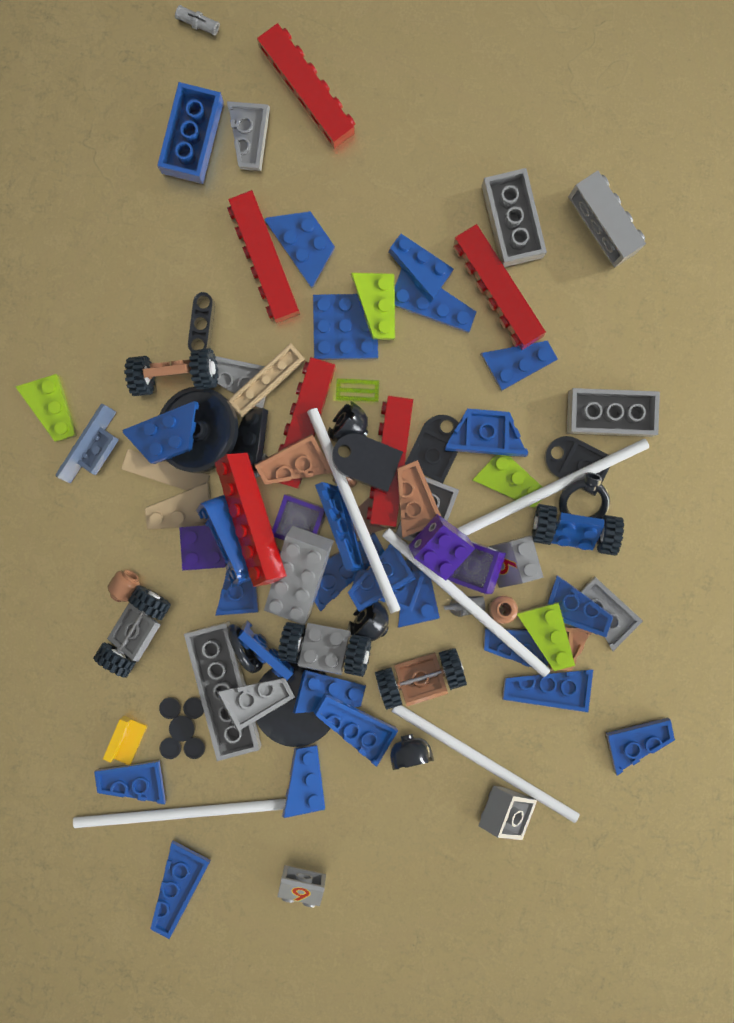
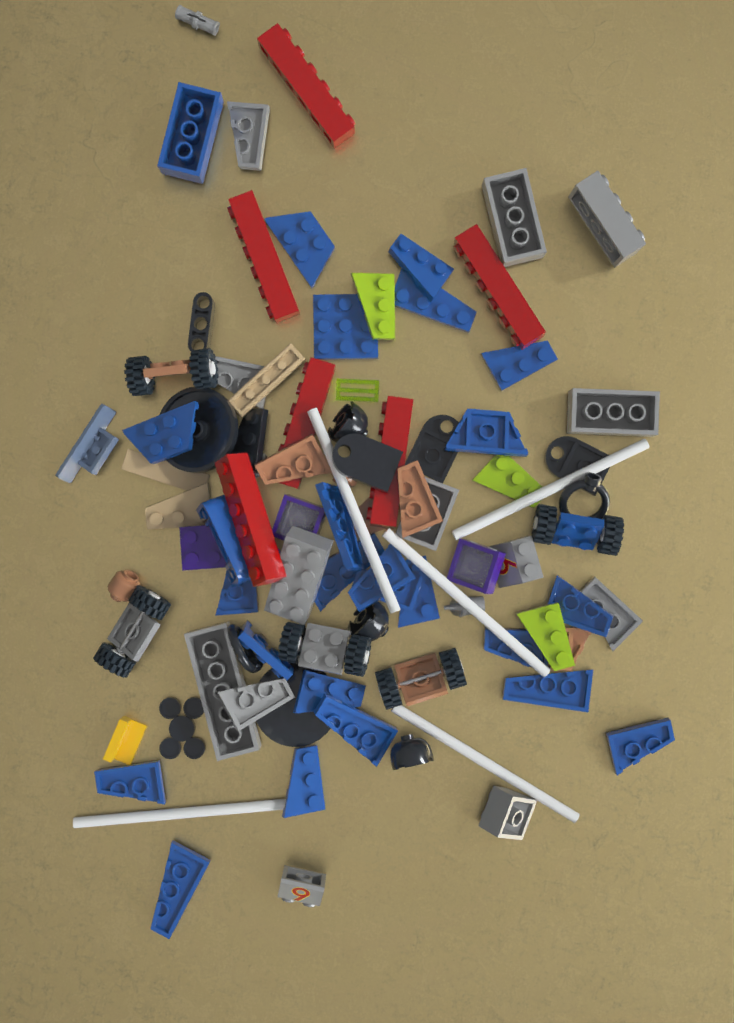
(50, 406): lime wing -> none
(441, 547): dark purple piece -> none
(509, 607): nougat head -> none

